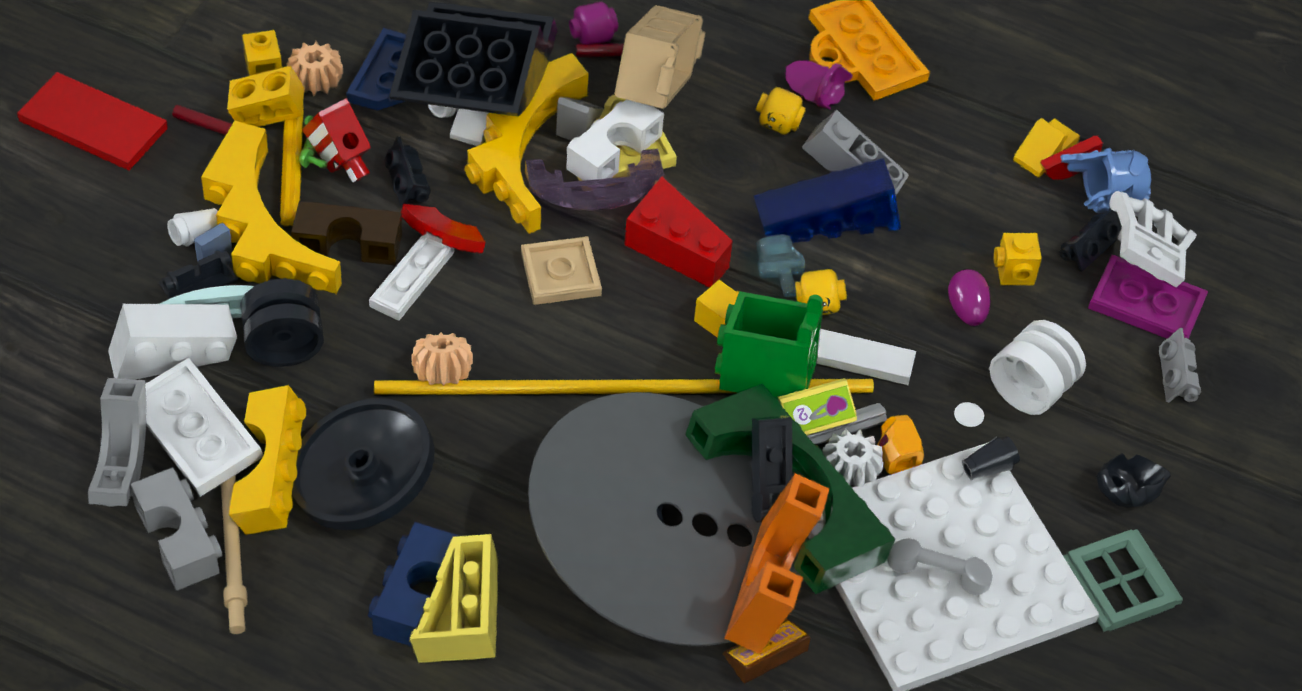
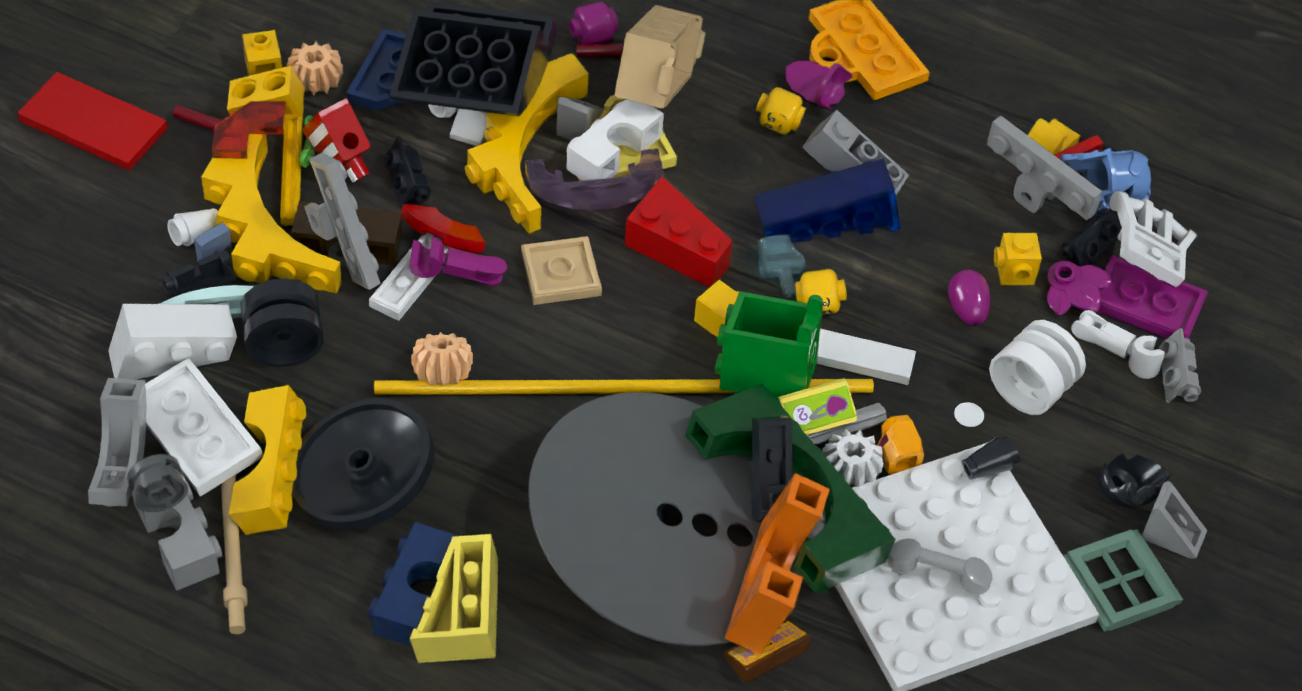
(157, 485): none -> dark grey wheel
(256, 117): none -> clear red tile
(339, 219): none -> light grey plate
(429, 262): none -> magenta piece
(1042, 172): none -> light grey plate
(1077, 290): none -> magenta plate
(1143, 359): none -> white piece
(1174, 524): none -> light grey slope

